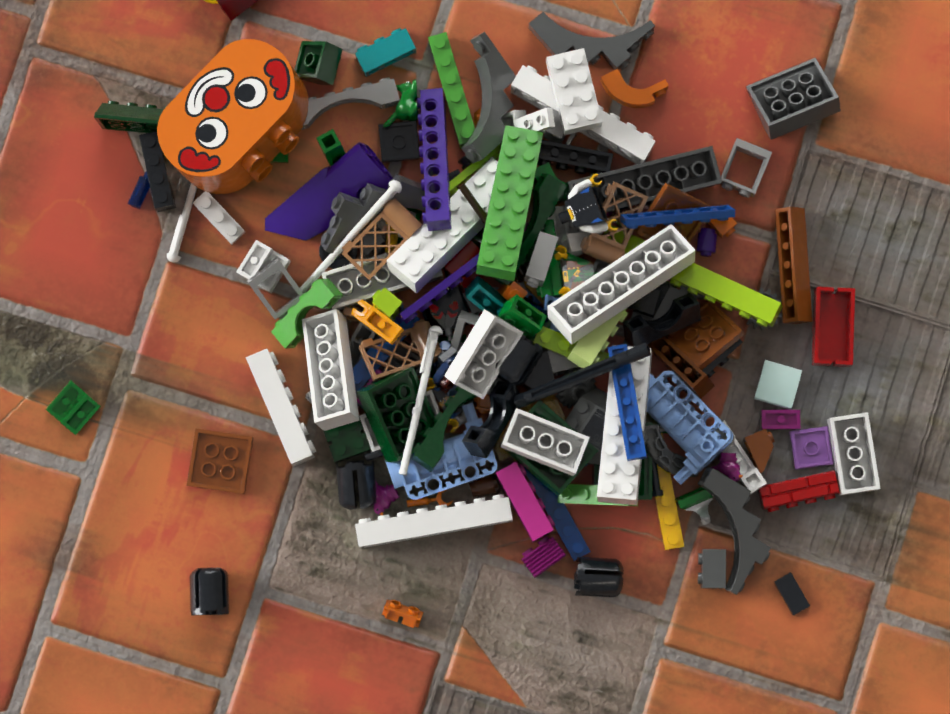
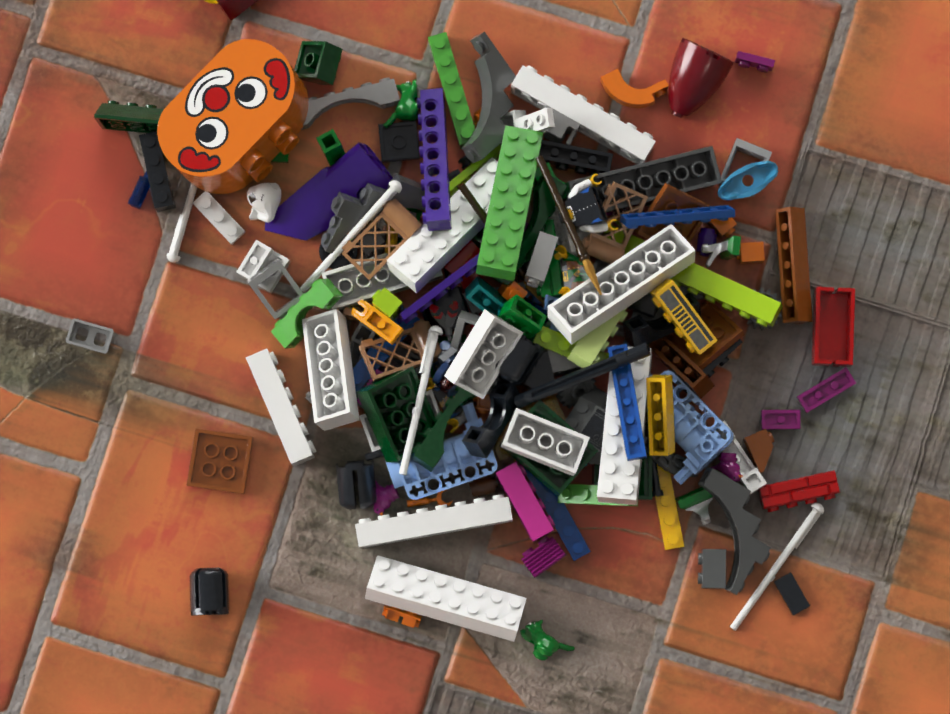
(73, 407): green slope -> none
(92, 329): none -> light grey piece
(264, 201): none -> white piece
(347, 441): dark green piece -> none
(385, 51): teal brick -> none
(445, 598): none -> white brick
(543, 643): none -> green animal
(574, 91): white brick -> none
(580, 249): none -> dark brown piece
(598, 577): black cylinder -> none
(613, 49): dark grey arch -> none
(660, 415): none -> yellow brick
(683, 316): none -> brick
(695, 77): none -> dark red cylinder
(726, 249): none -> piece
(751, 253): none -> orange brick
(761, 63): none -> magenta plate
(762, 175): none -> dark azure piece
(778, 384): light aqua slope -> none
(794, 98): dark grey slope -> none
(811, 447): medium lavender tile -> none
(817, 510): none -> white bar
(826, 390): none -> magenta plate
(853, 453): white brick -> none

